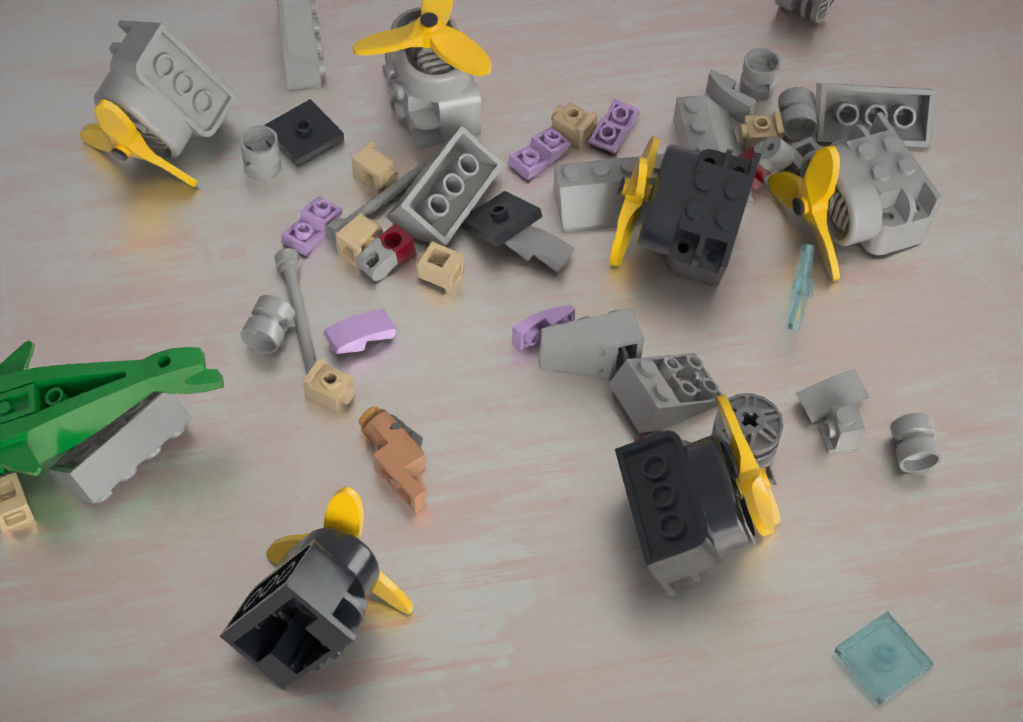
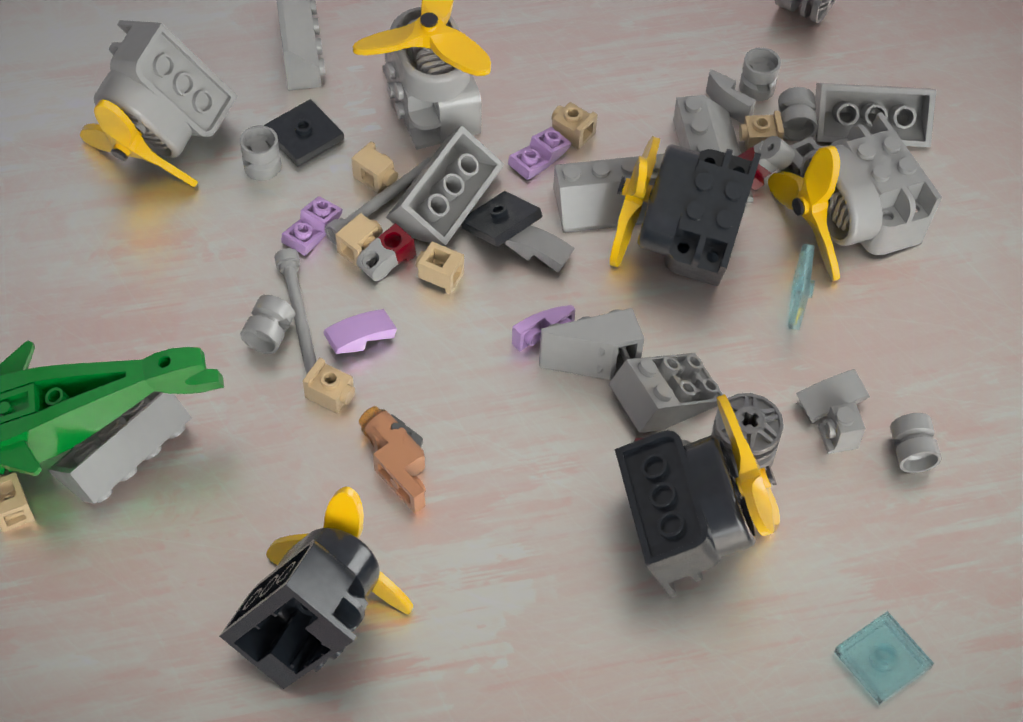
(615, 126): lavender slope -> none

